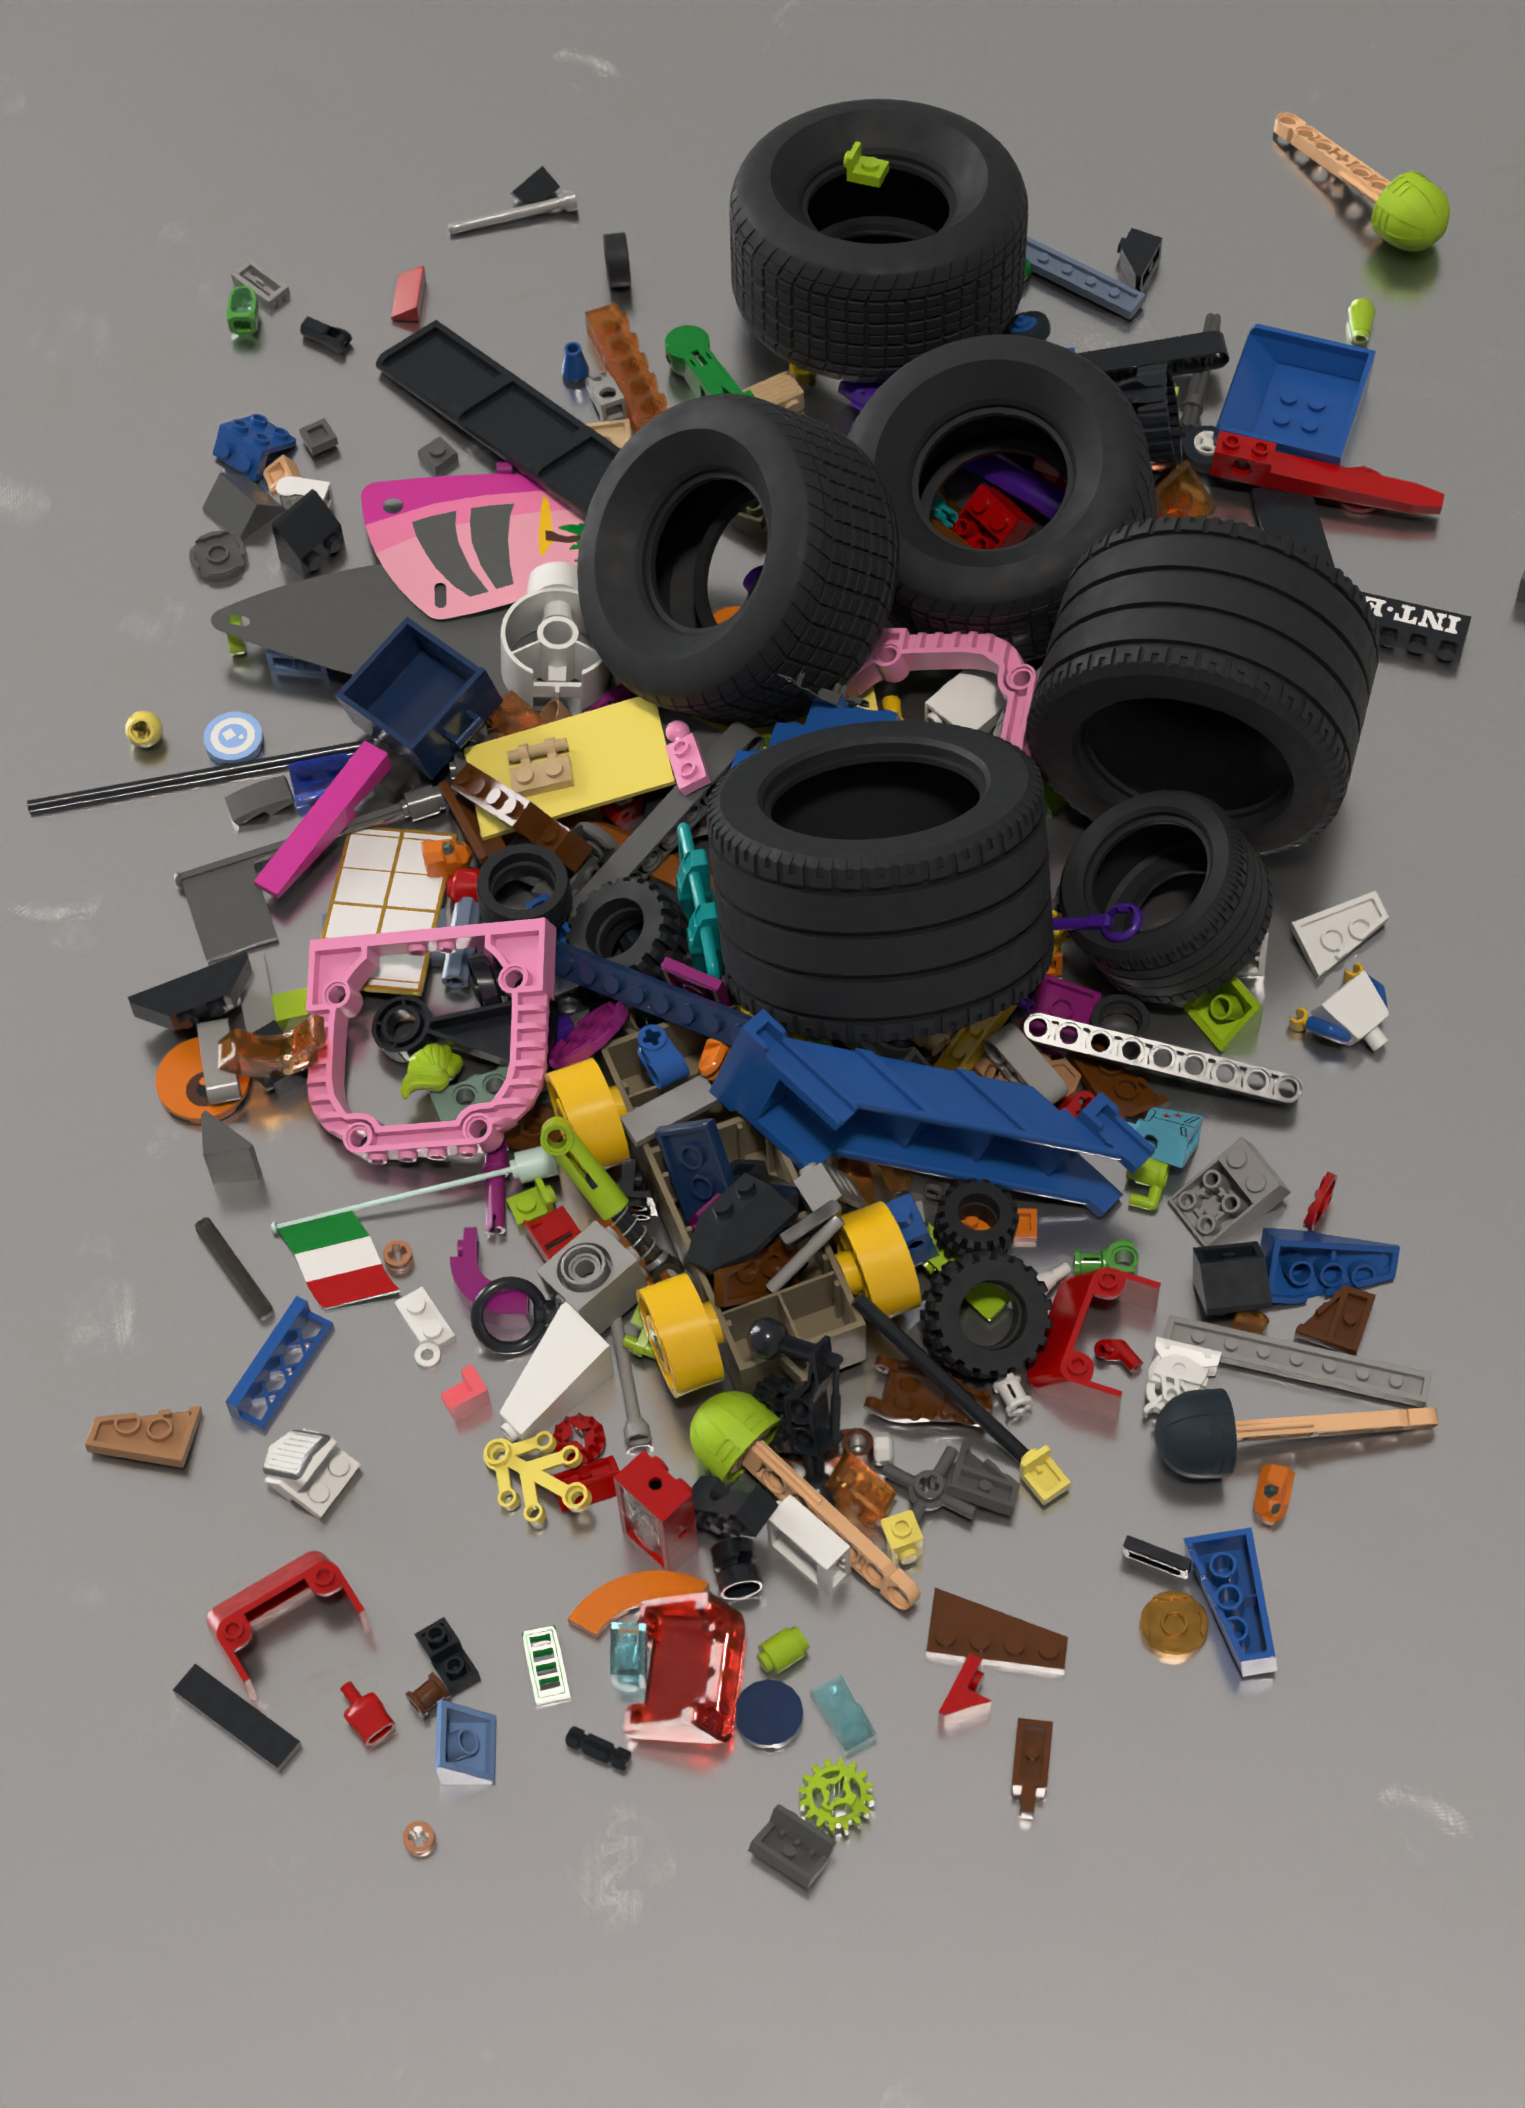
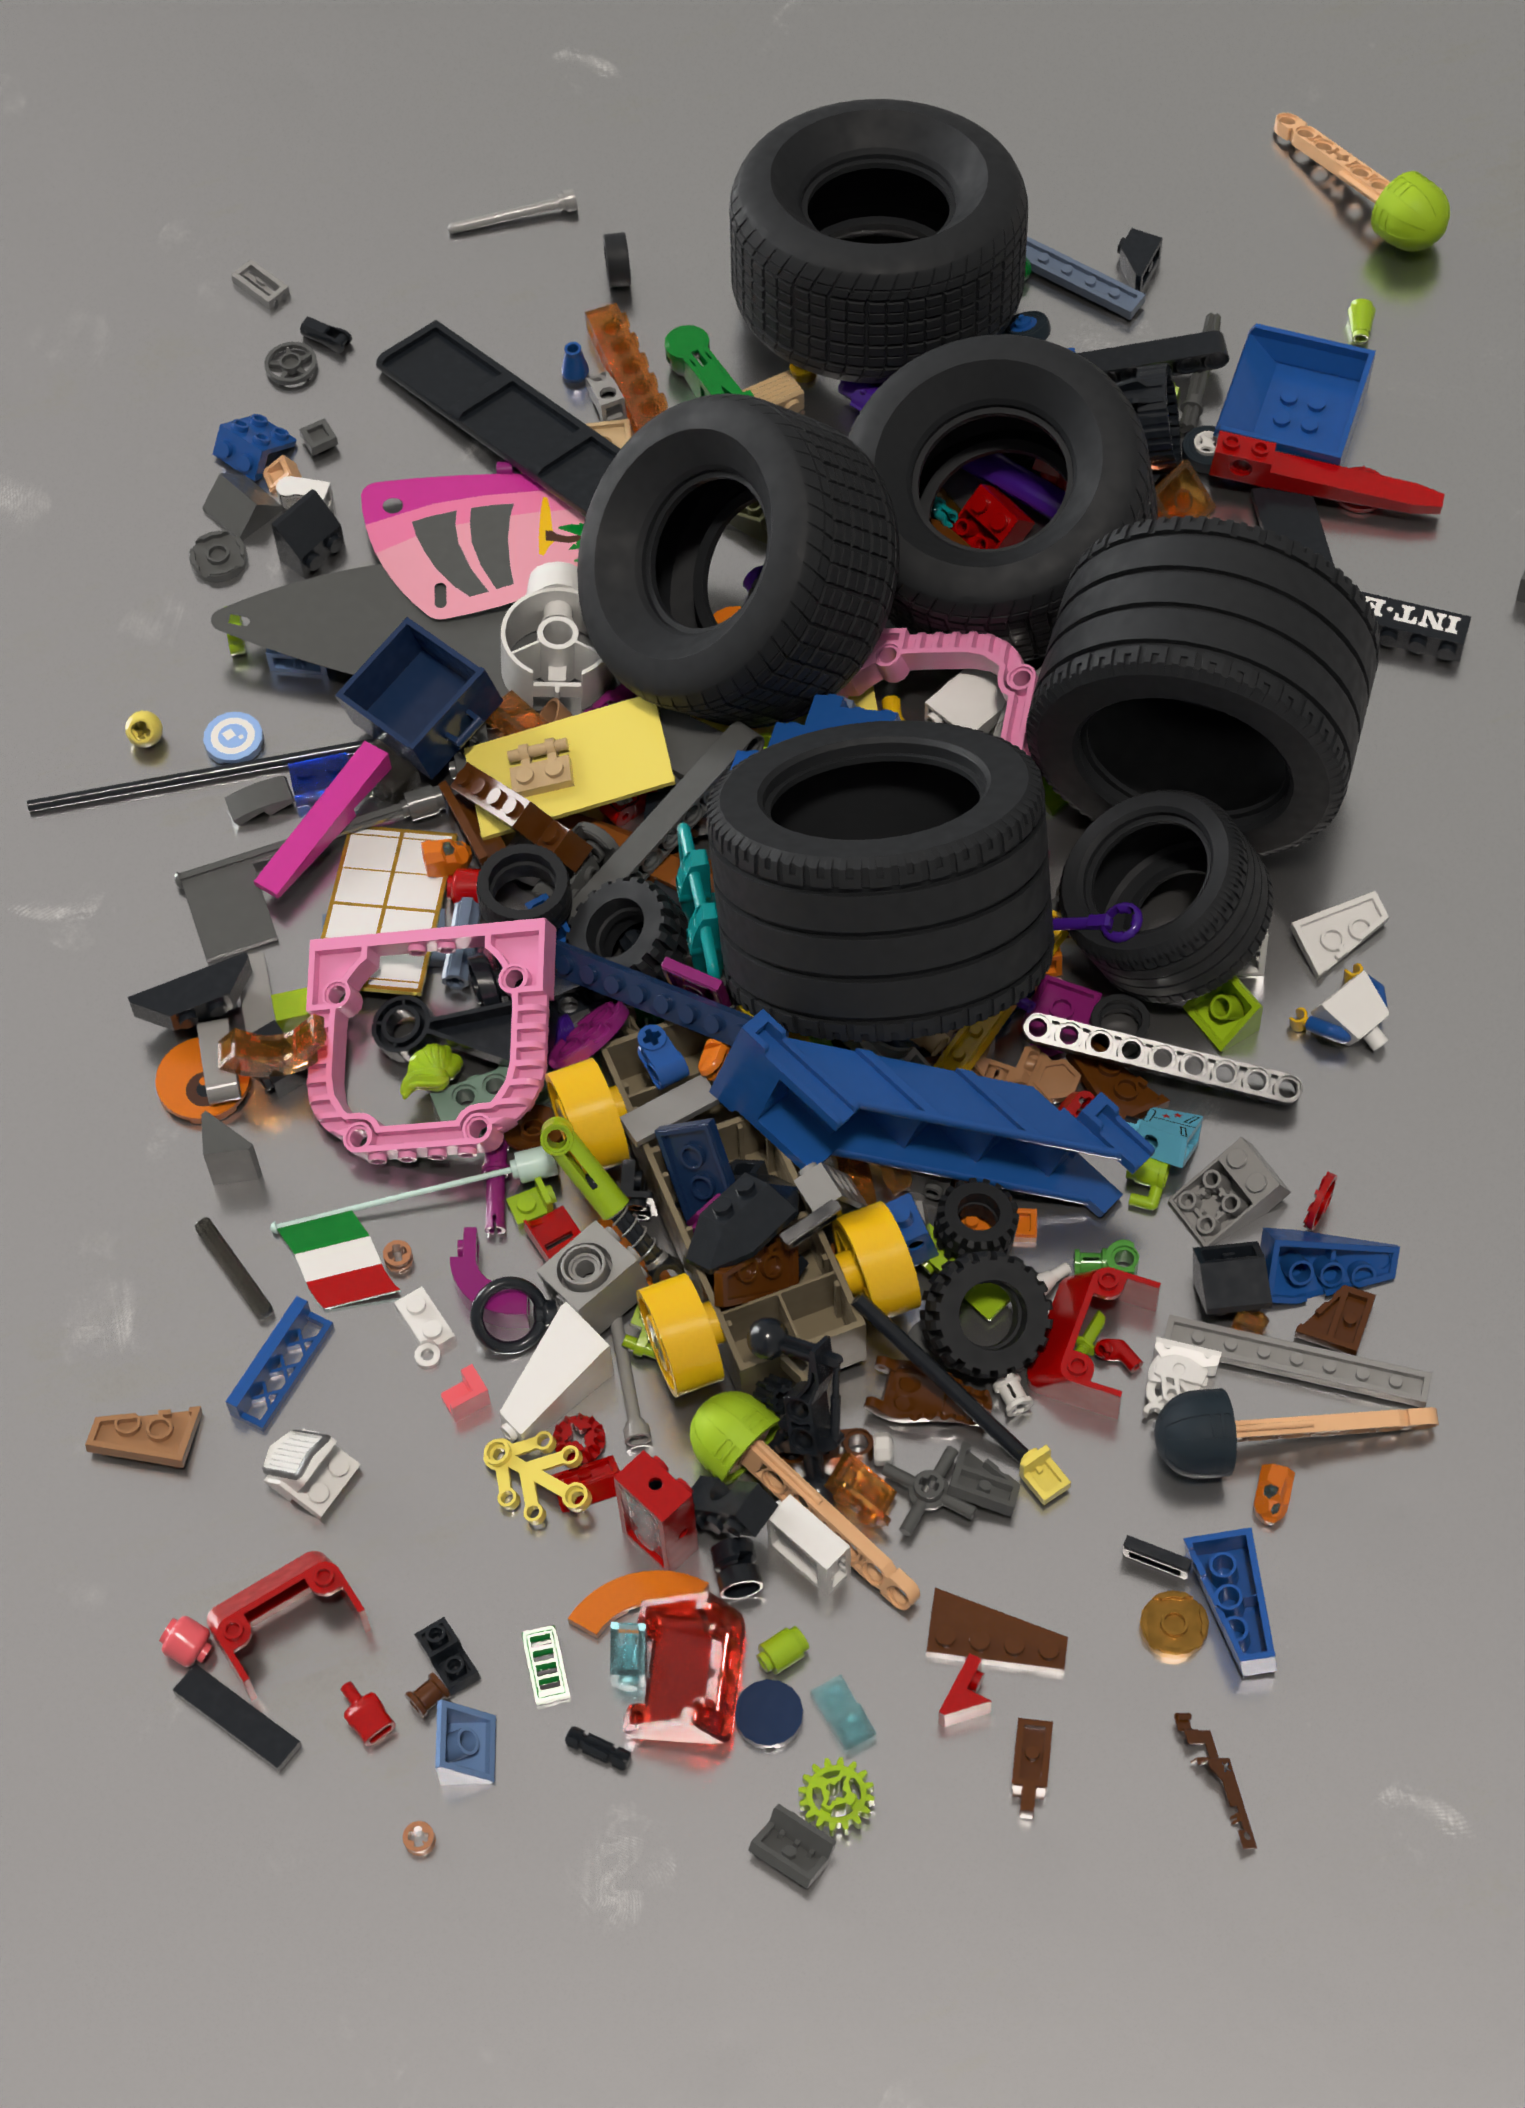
(185, 1641): none -> coral head
(242, 311): bright green rock -> none
(290, 363): none -> dark grey wheel
(409, 295): slope -> none
(437, 455): dark grey plate -> none
(536, 187): black brick -> none
(686, 758): bright pink plate -> none
(805, 1253): light grey bar -> none
(825, 695): dark grey piece -> none
(864, 169): lime bracket -> none
(903, 1537): light yellow bracket -> none
(1024, 1063): light grey beam -> none
(1085, 1342): none -> lime piece
(1216, 1764): none -> reddish brown piece

